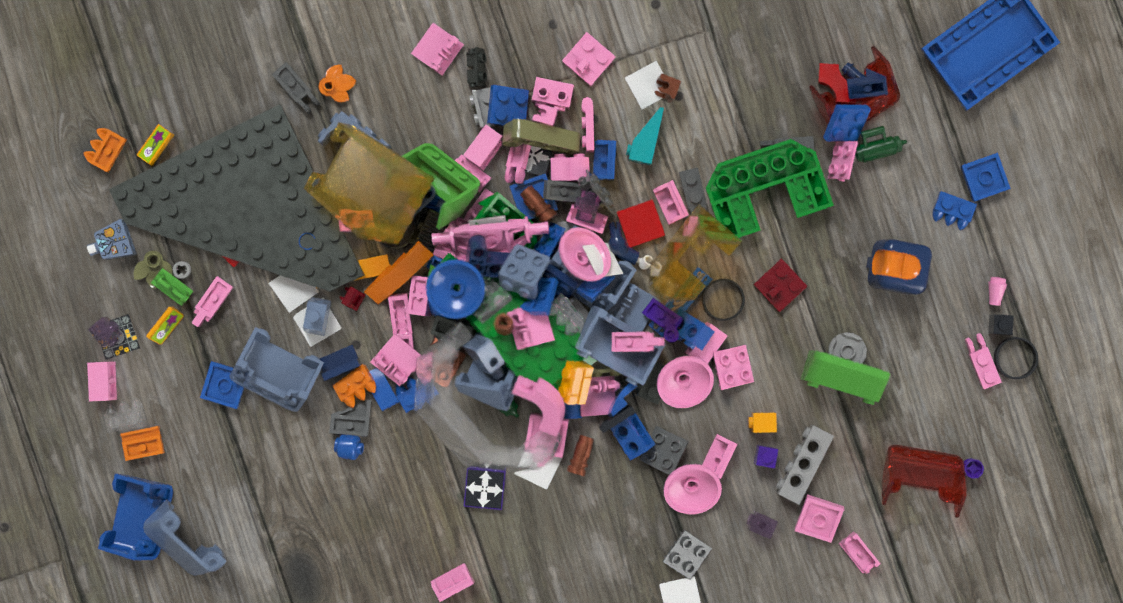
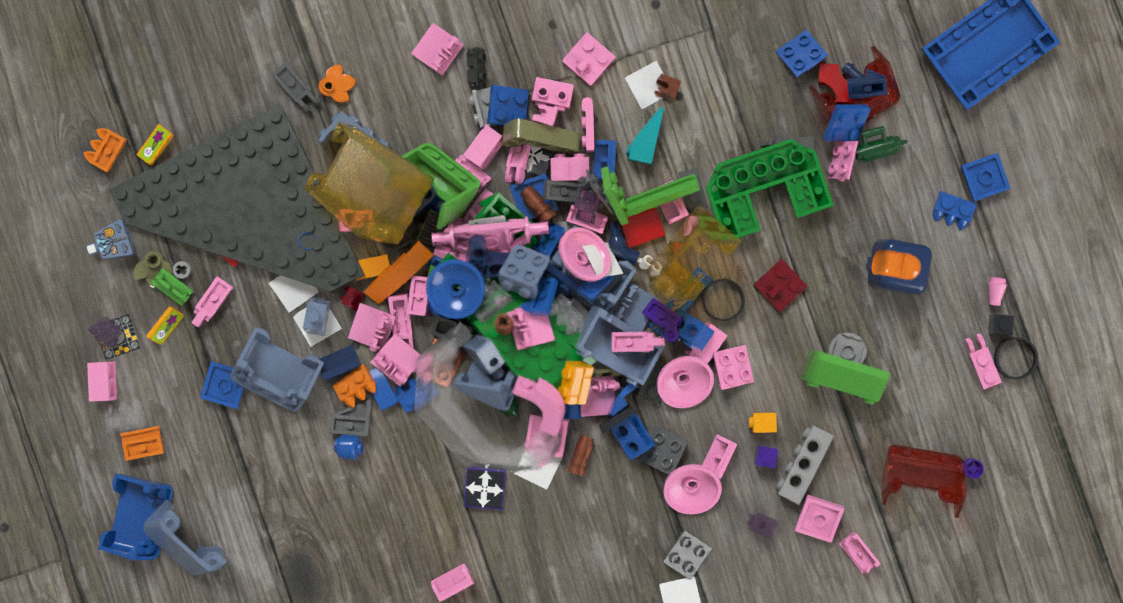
(371, 327): none -> bright pink hinge
(650, 199): none -> bright green bracket
(801, 53): none -> blue hinge

